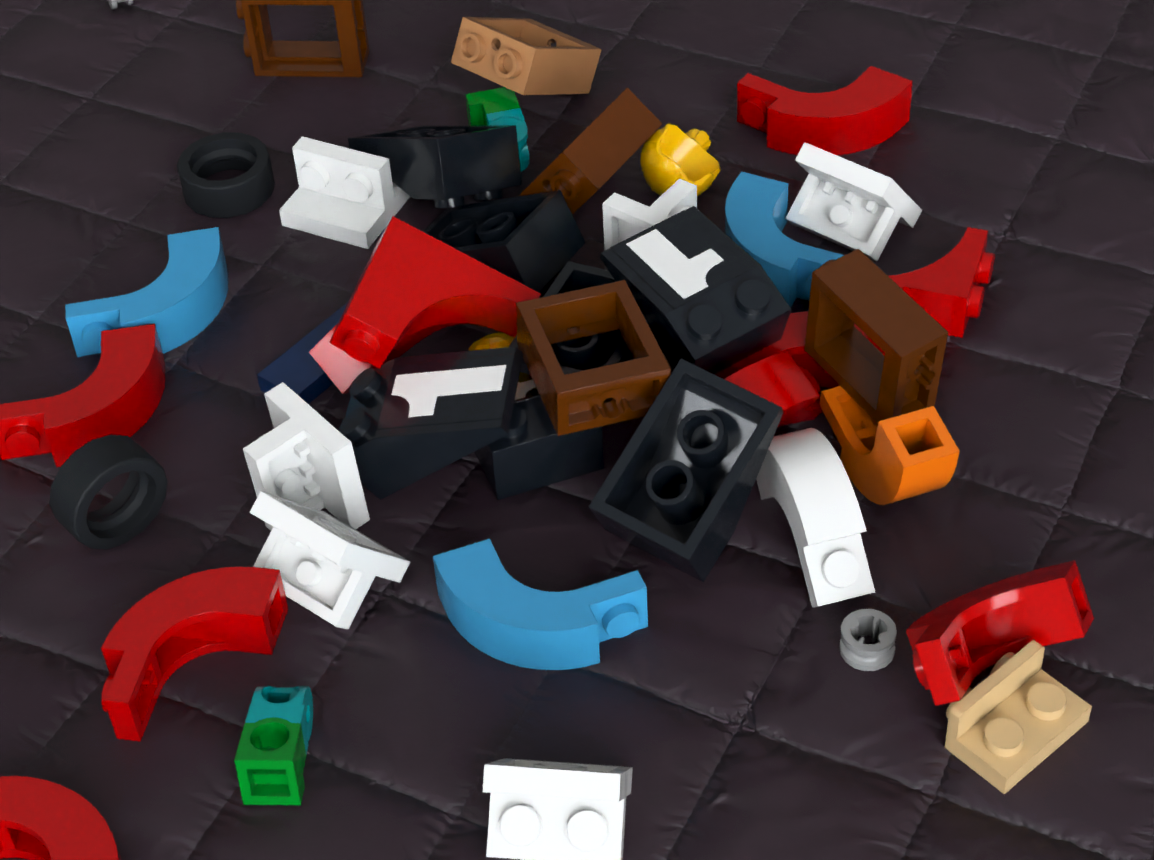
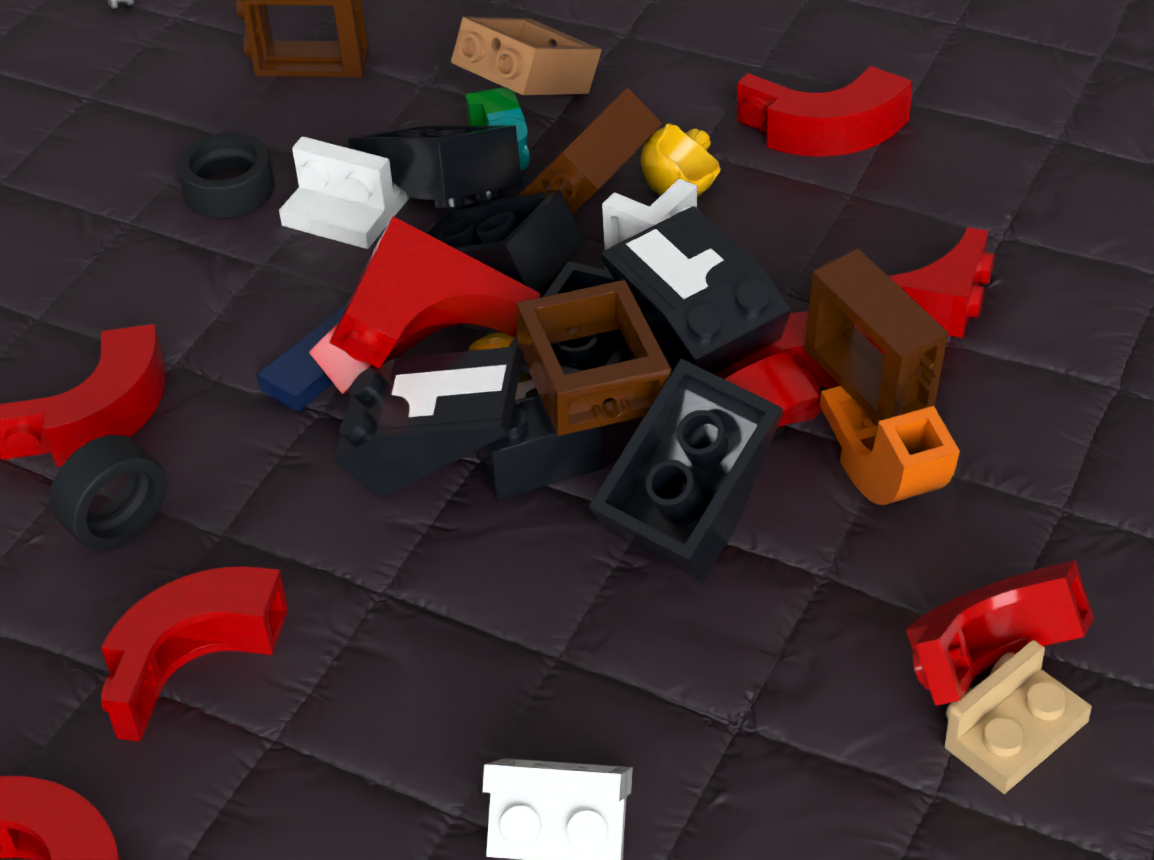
(177, 302): dark azure arch -> none
(275, 746): green leg -> none
(306, 460): white bracket -> none
(322, 558): white bracket -> none
(531, 624): dark azure arch -> none
(755, 222): dark azure arch -> none
(822, 513): white arch -> none
(849, 203): white bracket -> none
(867, 656): light grey bush -> none

